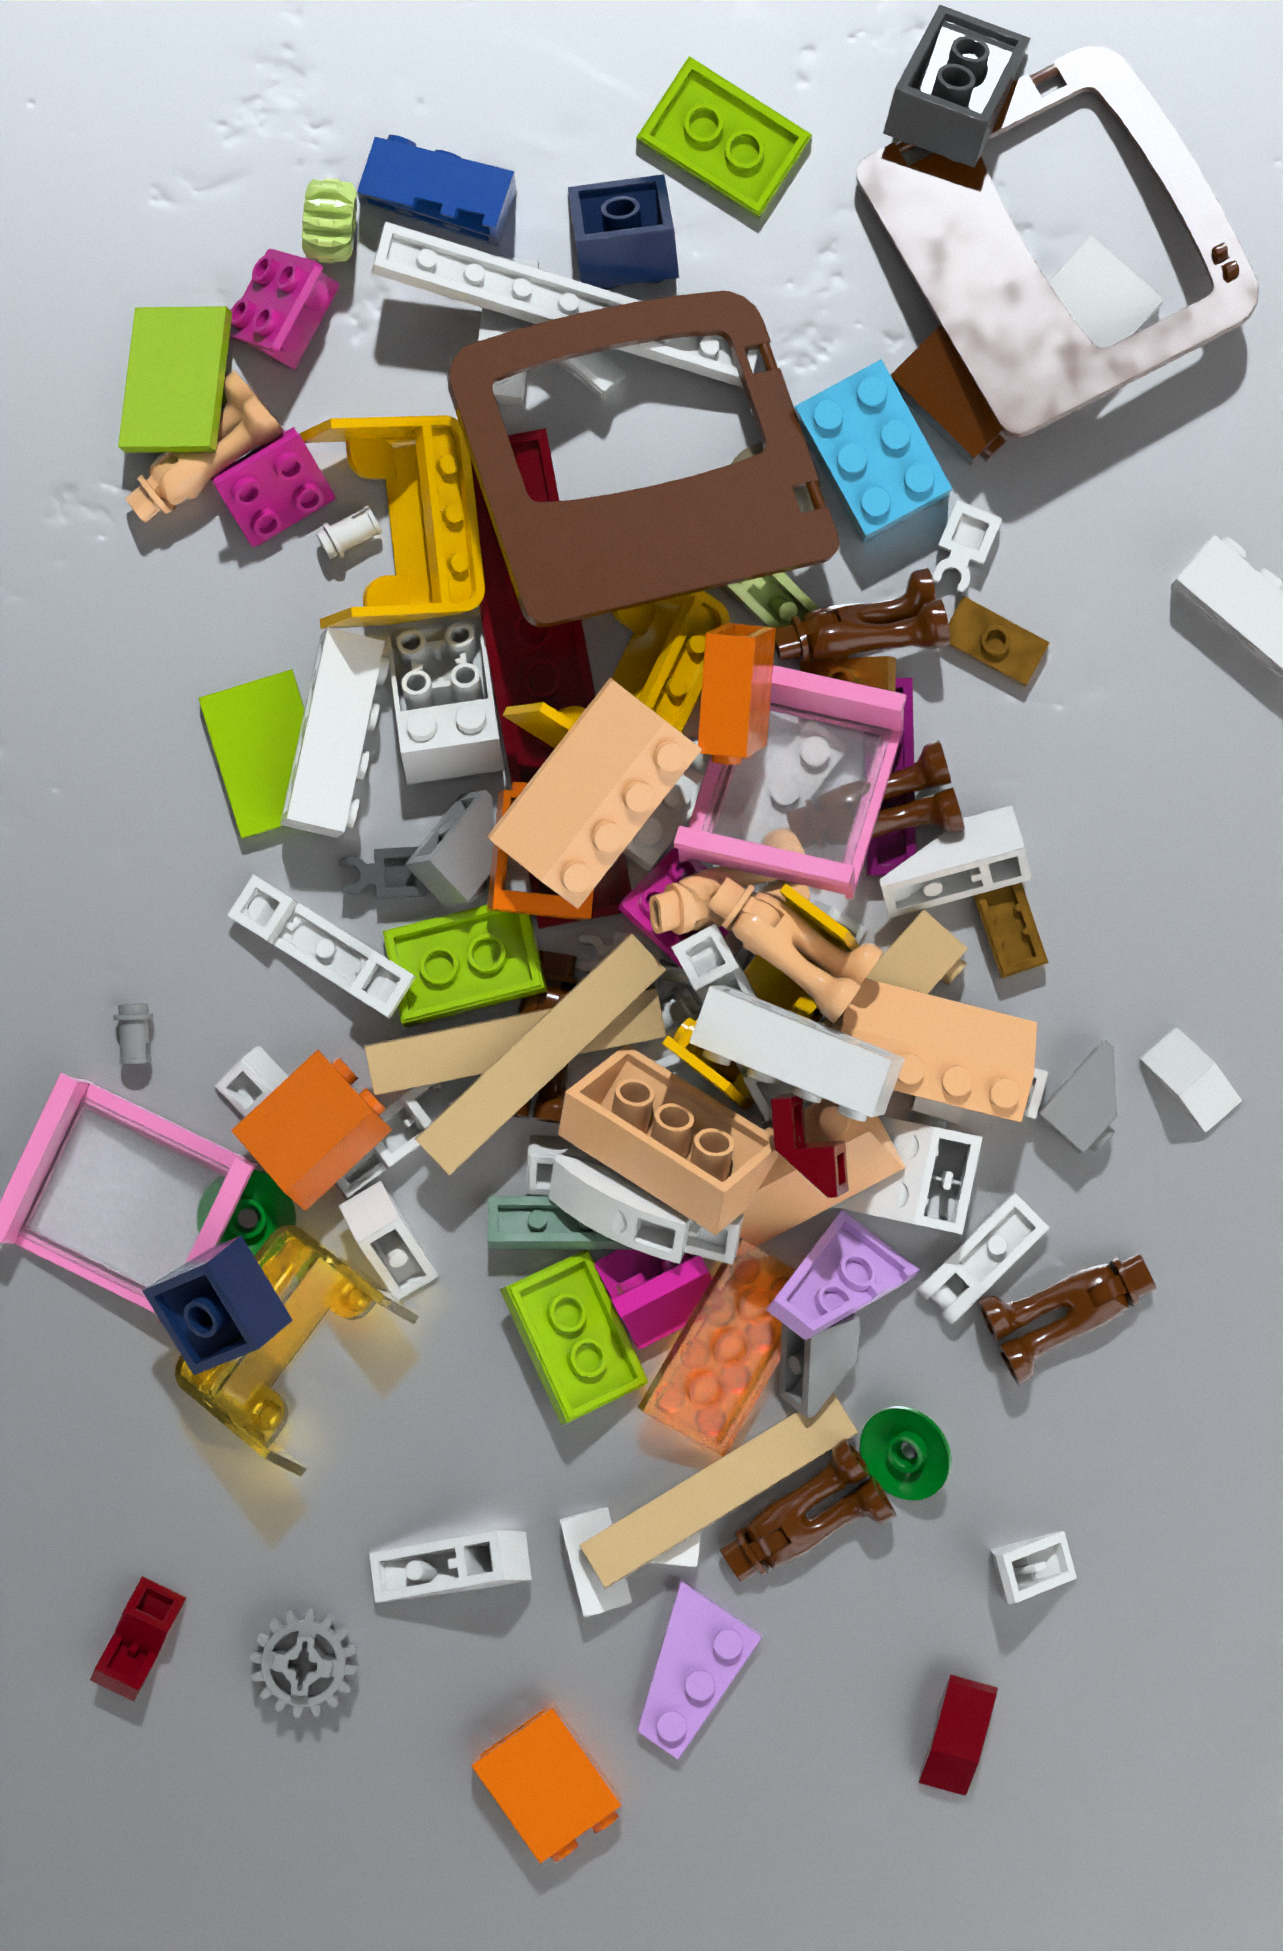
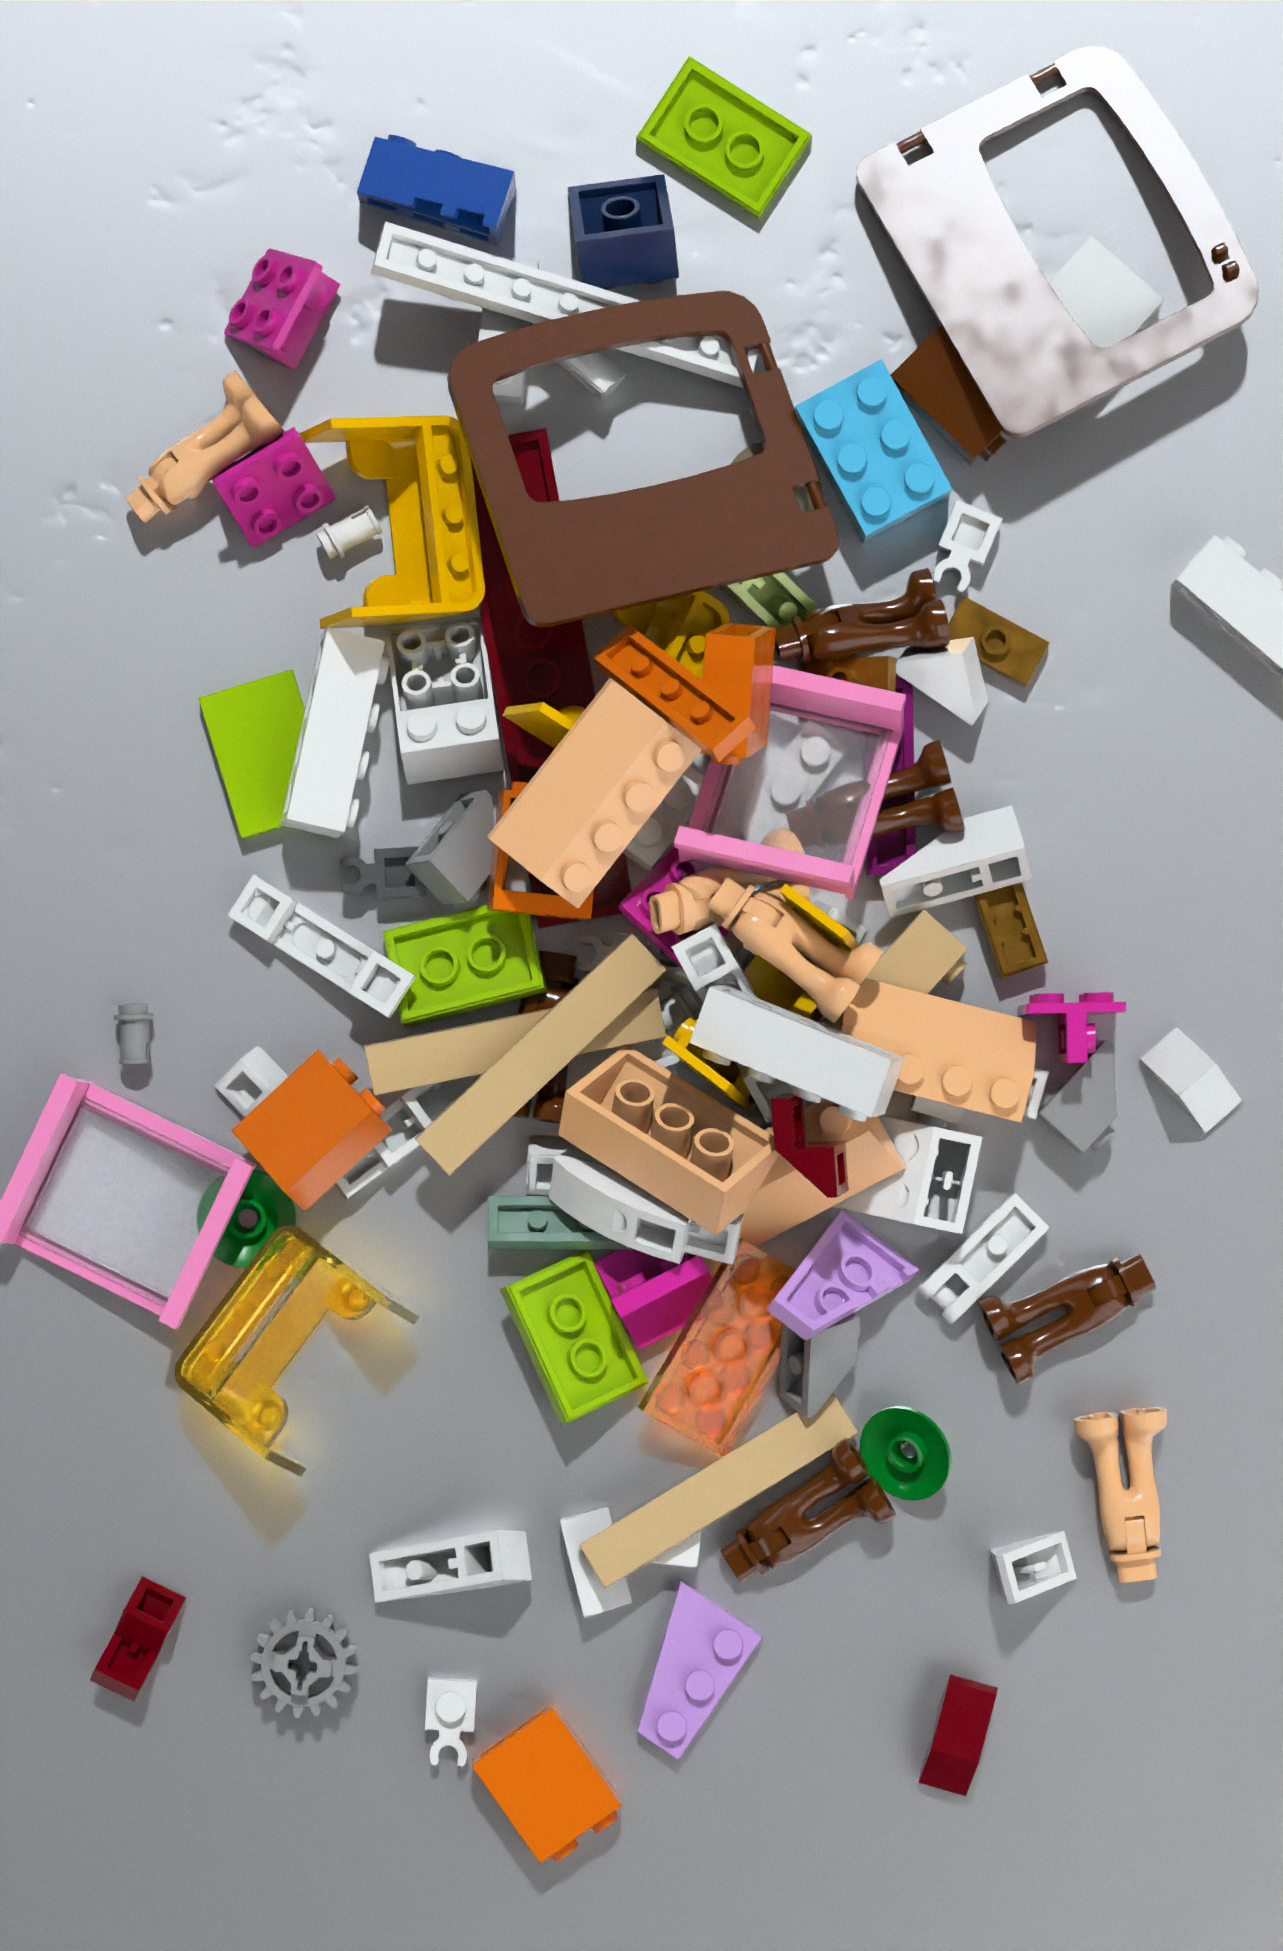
(175, 379): lime tile -> none
(218, 1306): dark blue slope -> none
(329, 220): yellowish green gear -> none
(388, 1240): white slope -> none
(450, 1710): none -> white plate
(674, 693): none -> orange plate
(947, 676): none -> white slope
(955, 85): dark grey slope -> none
(1075, 1035): none -> dark pink bracket
(1133, 1515): none -> light nougat piece

